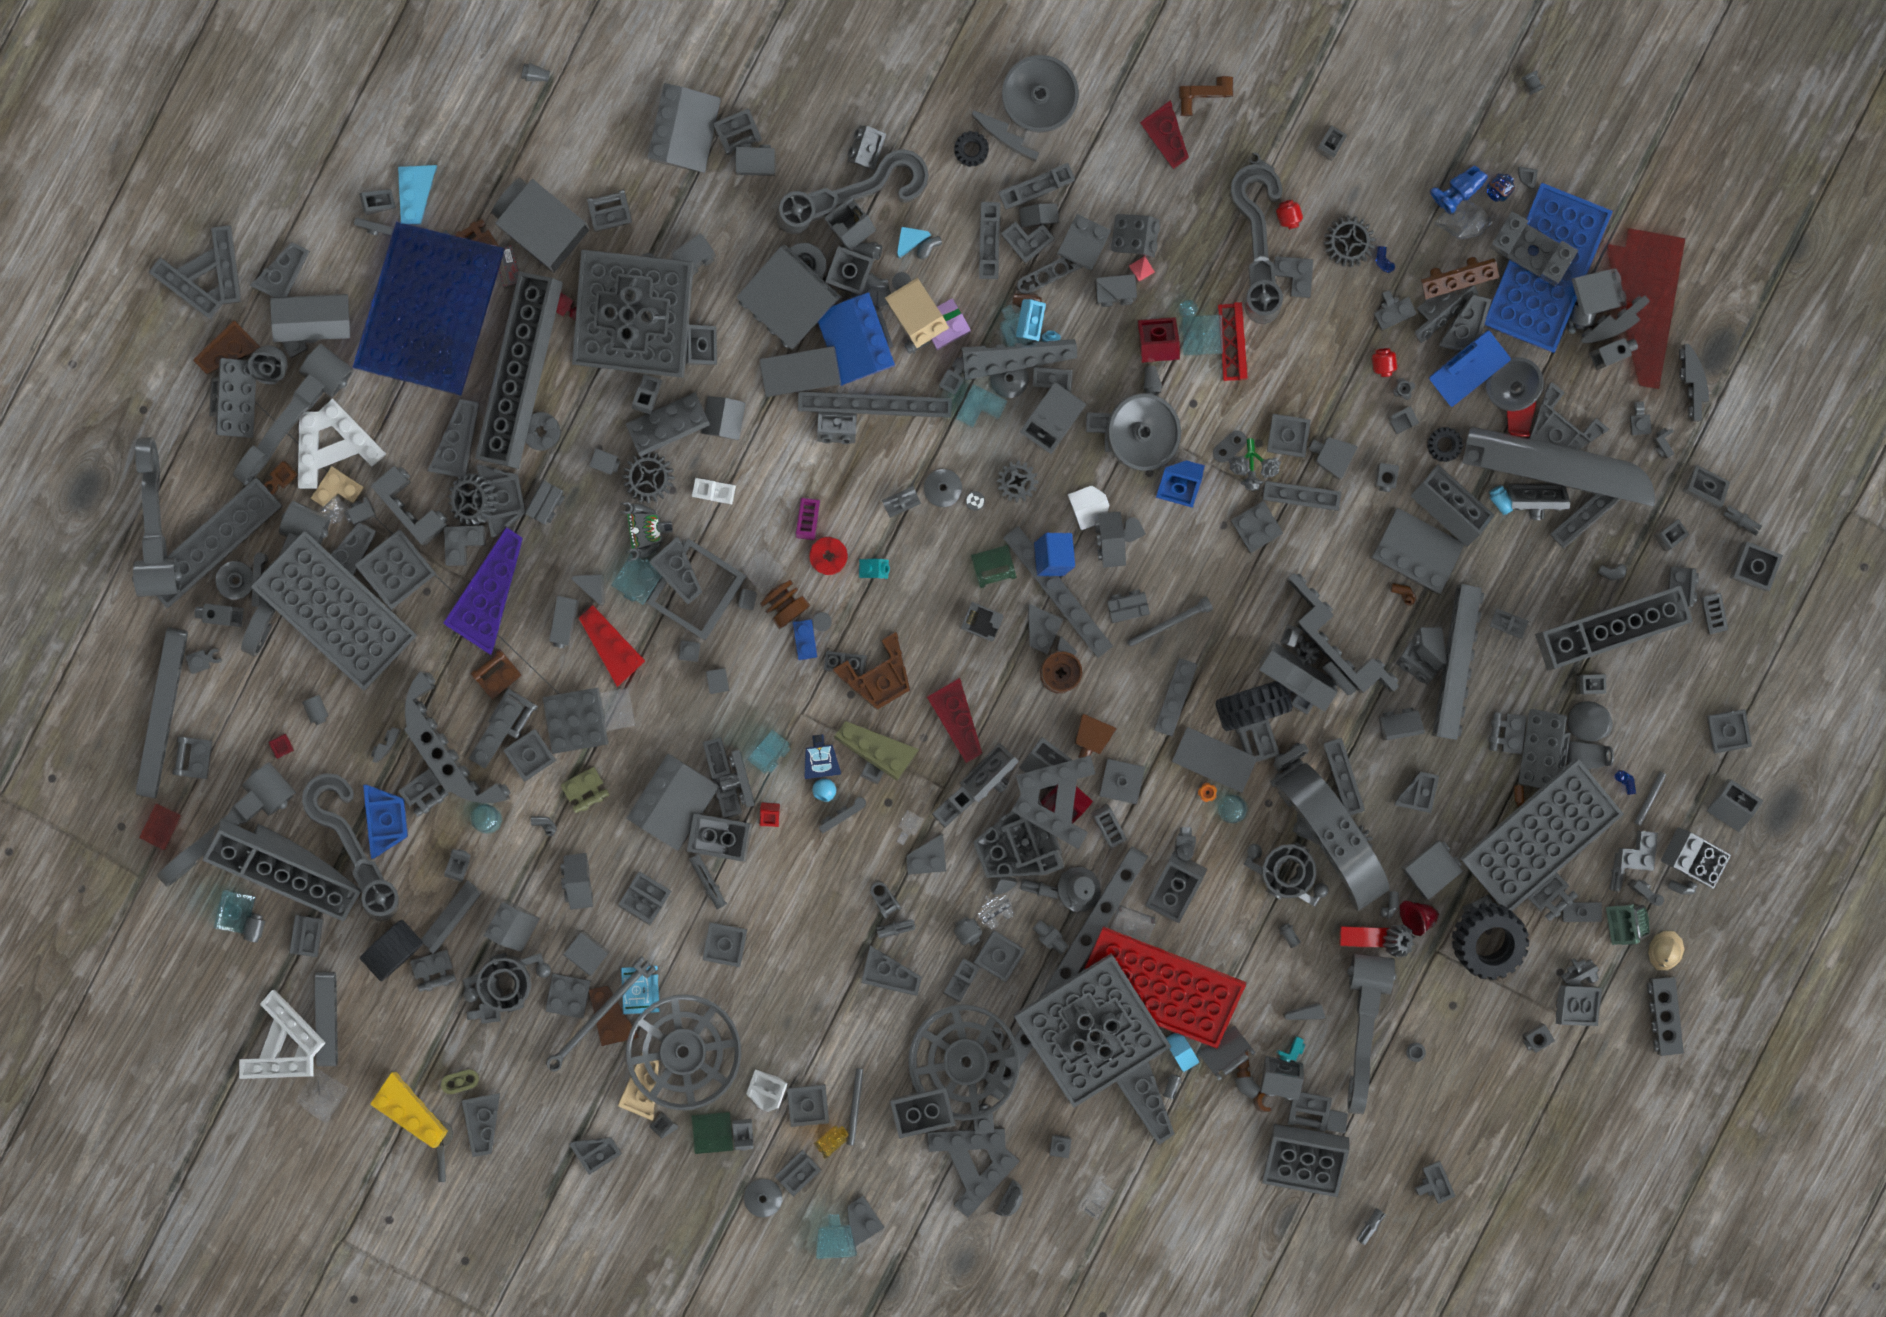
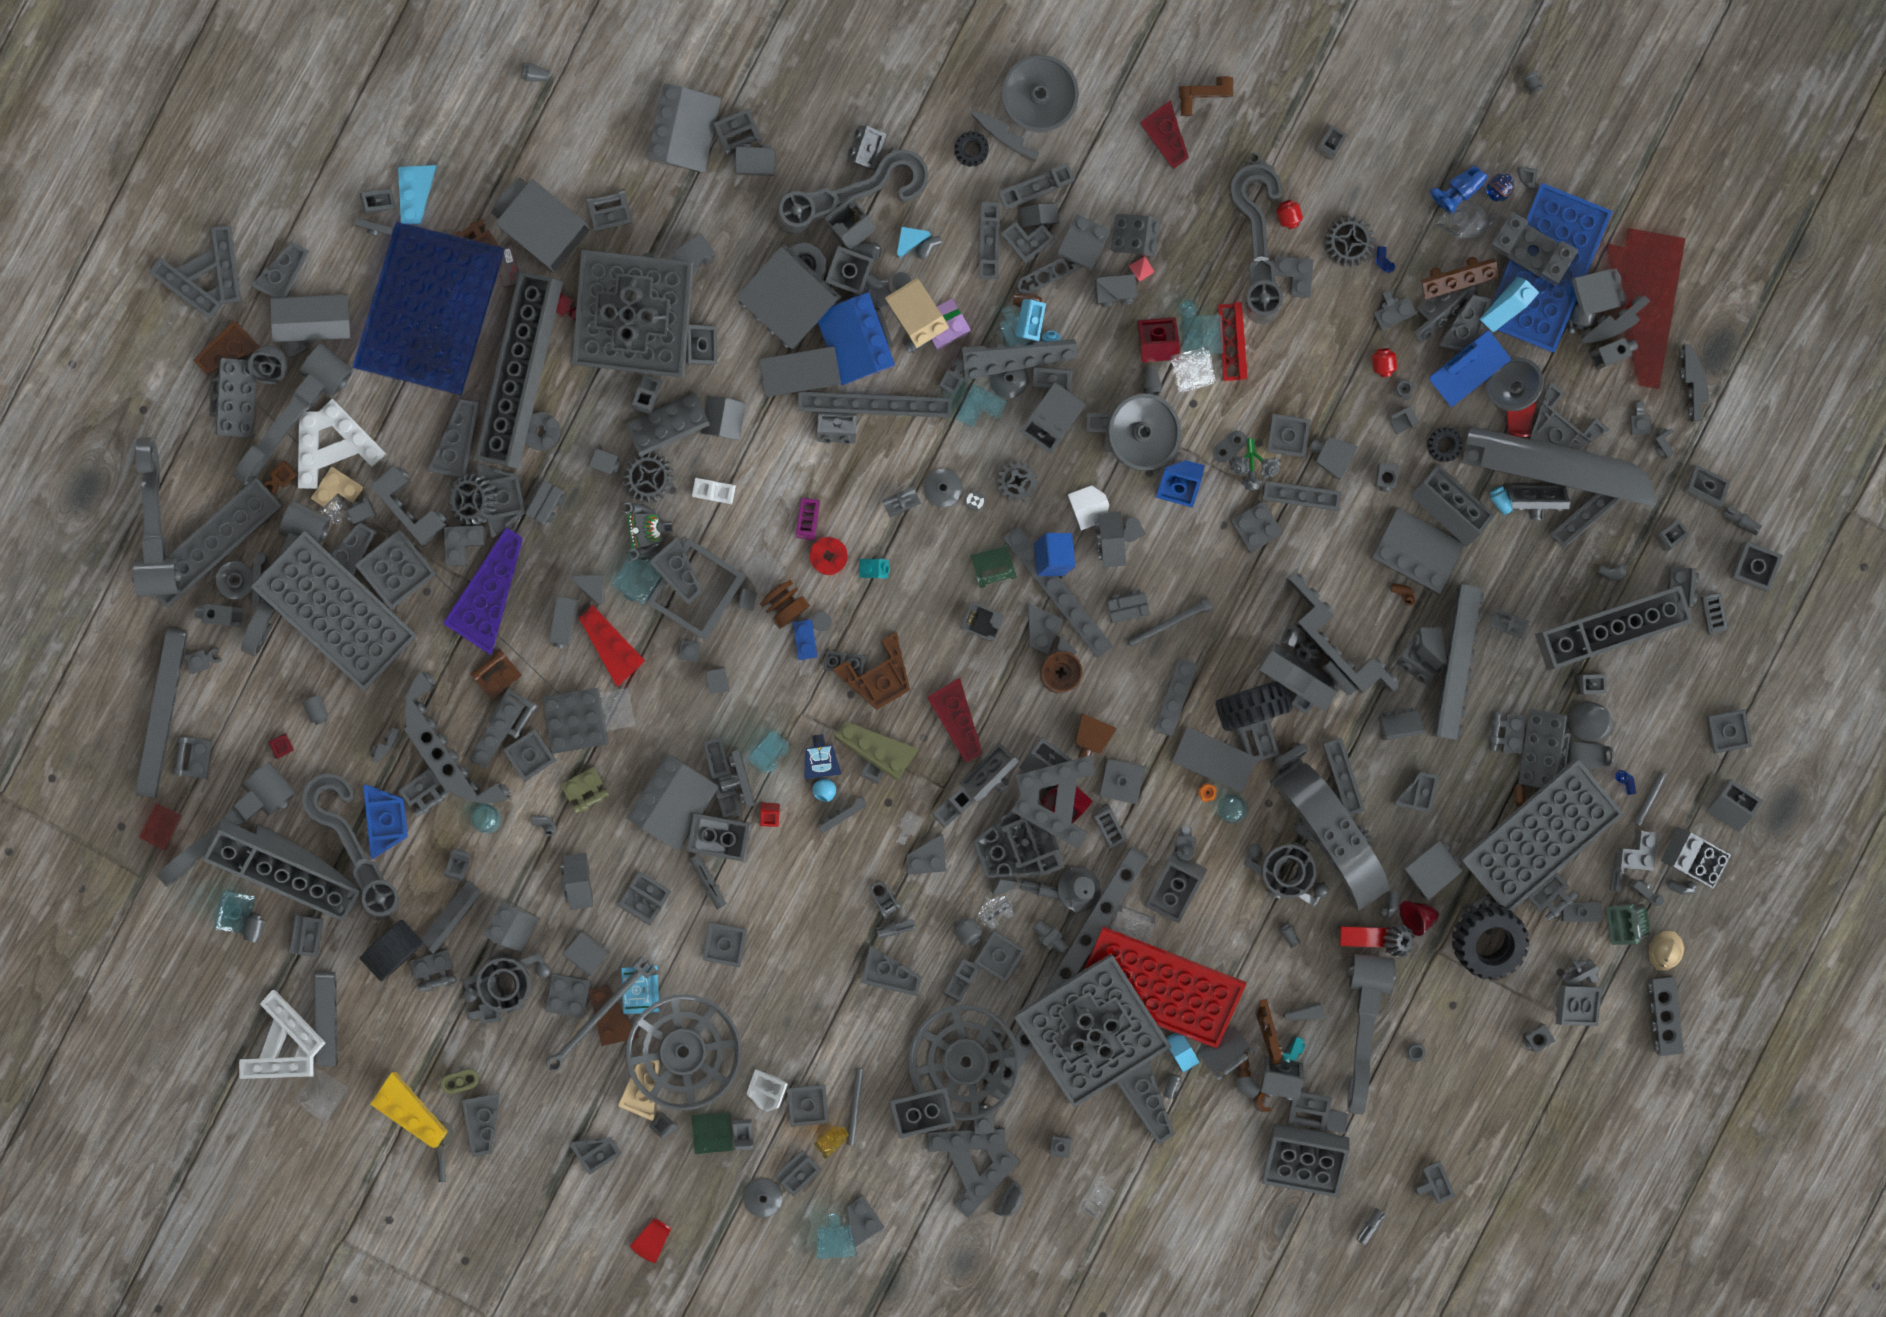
(651, 1240): none -> red piece
(1193, 370): none -> clear plate
(1268, 1032): none -> reddish brown wing
(1509, 304): none -> medium azure slope

